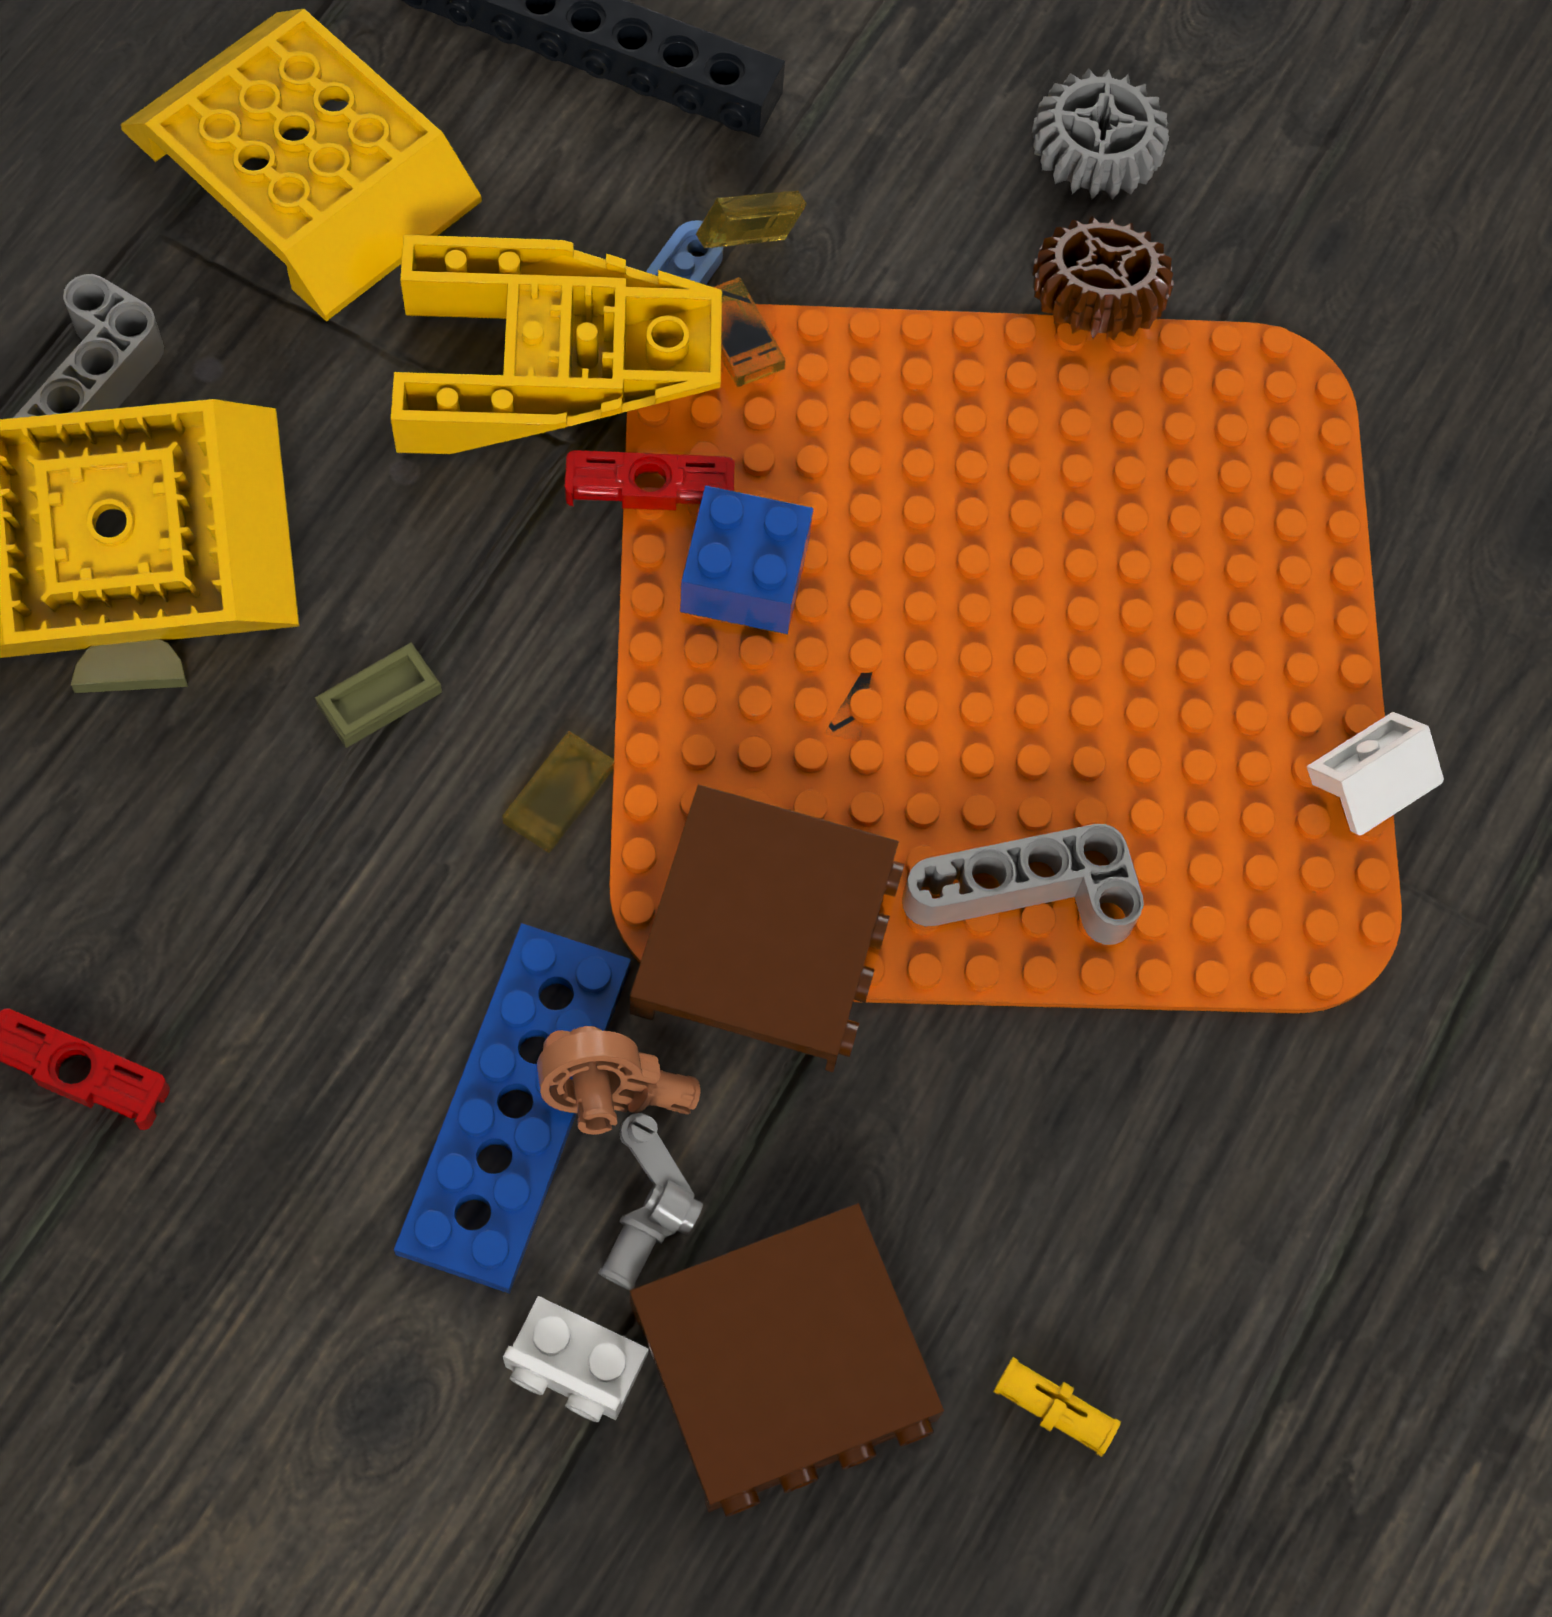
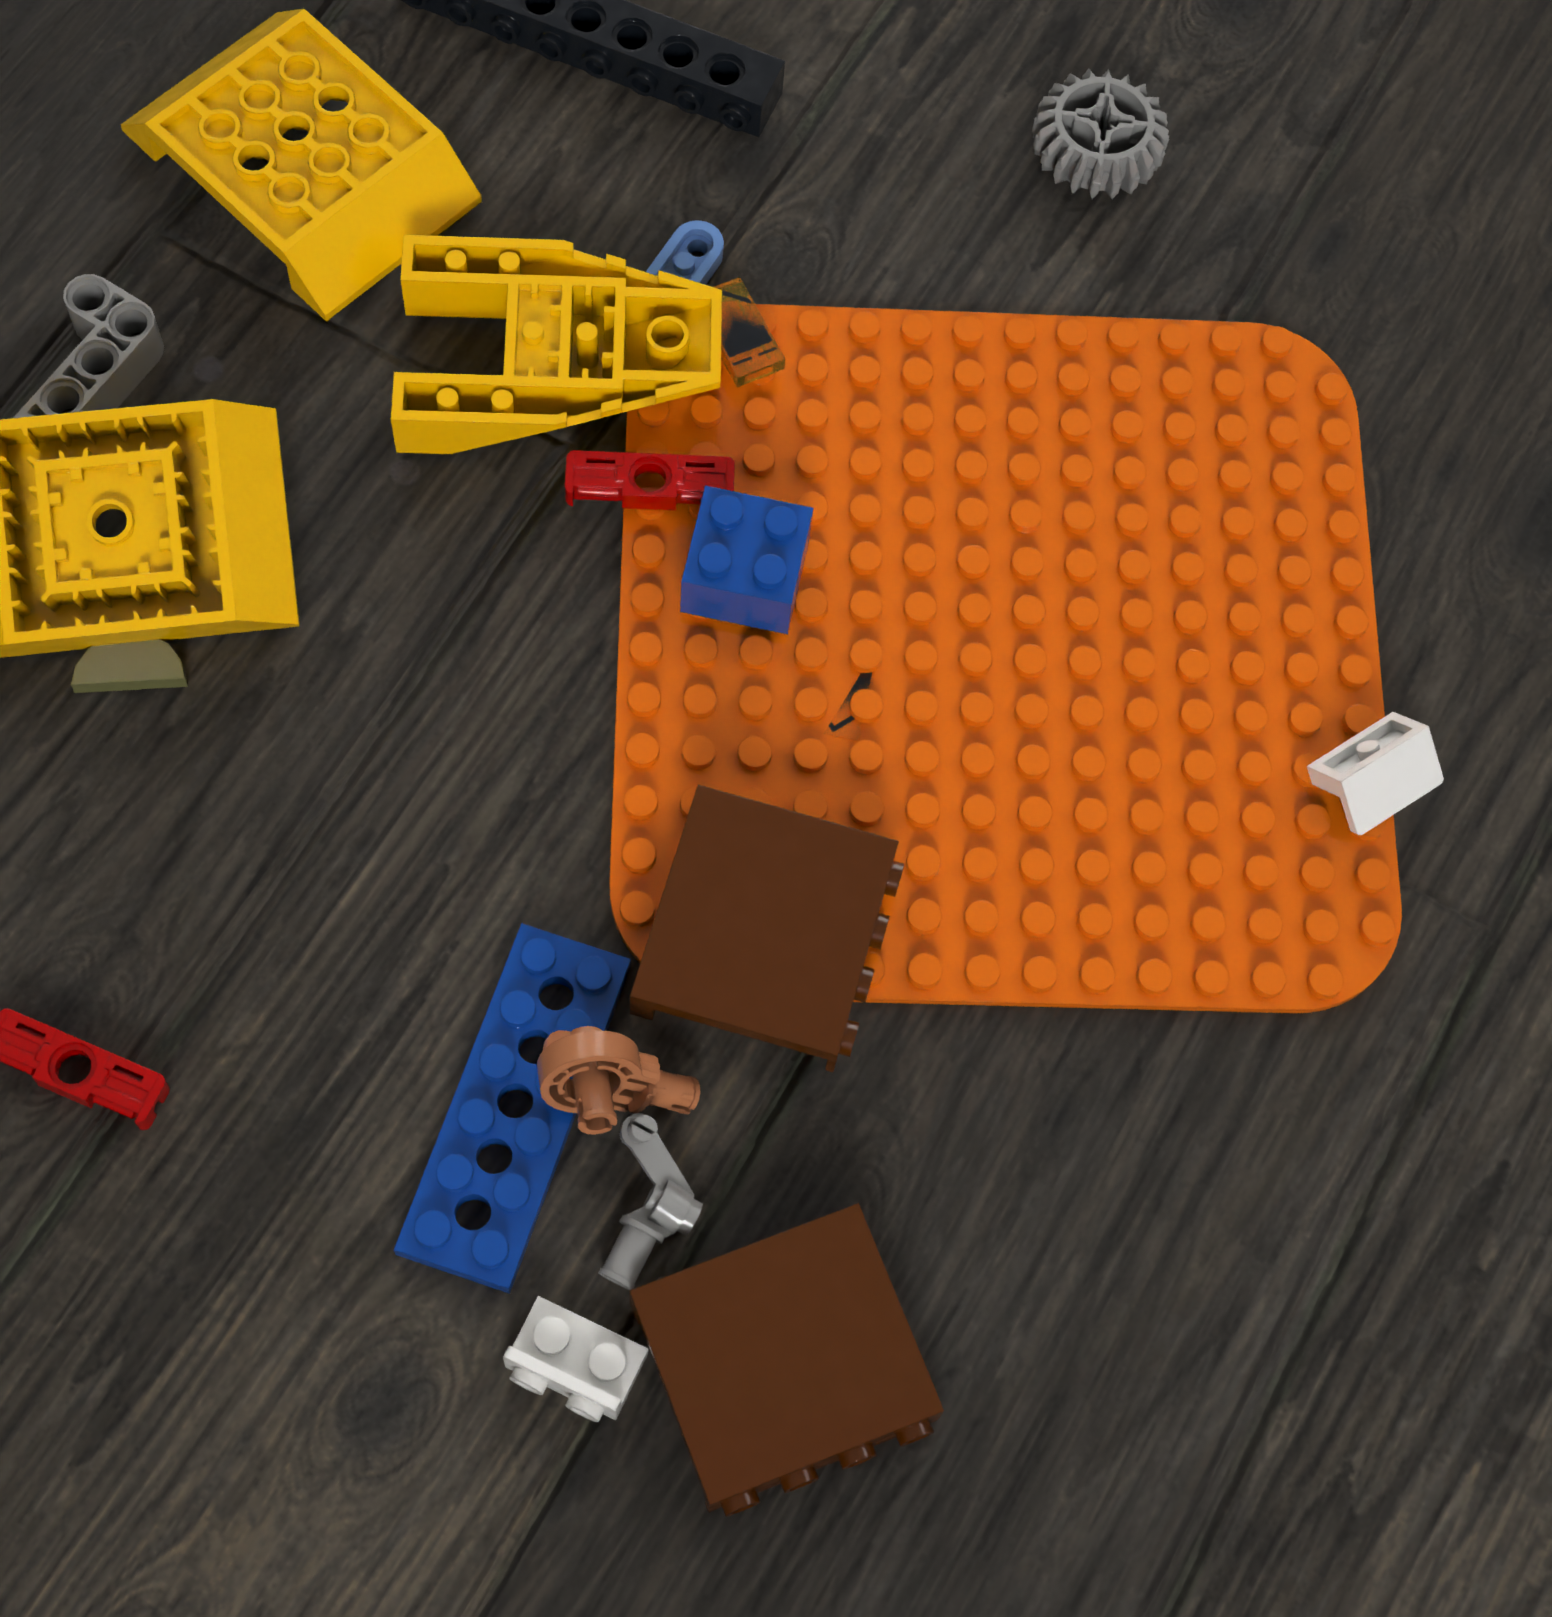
(378, 695): olive tile -> none
(558, 791): clear yellow tile -> none
(751, 219): clear yellow tile -> none
(1023, 888): light grey beam -> none
(1057, 1406): yellow pin -> none
(1102, 278): reddish brown gear -> none

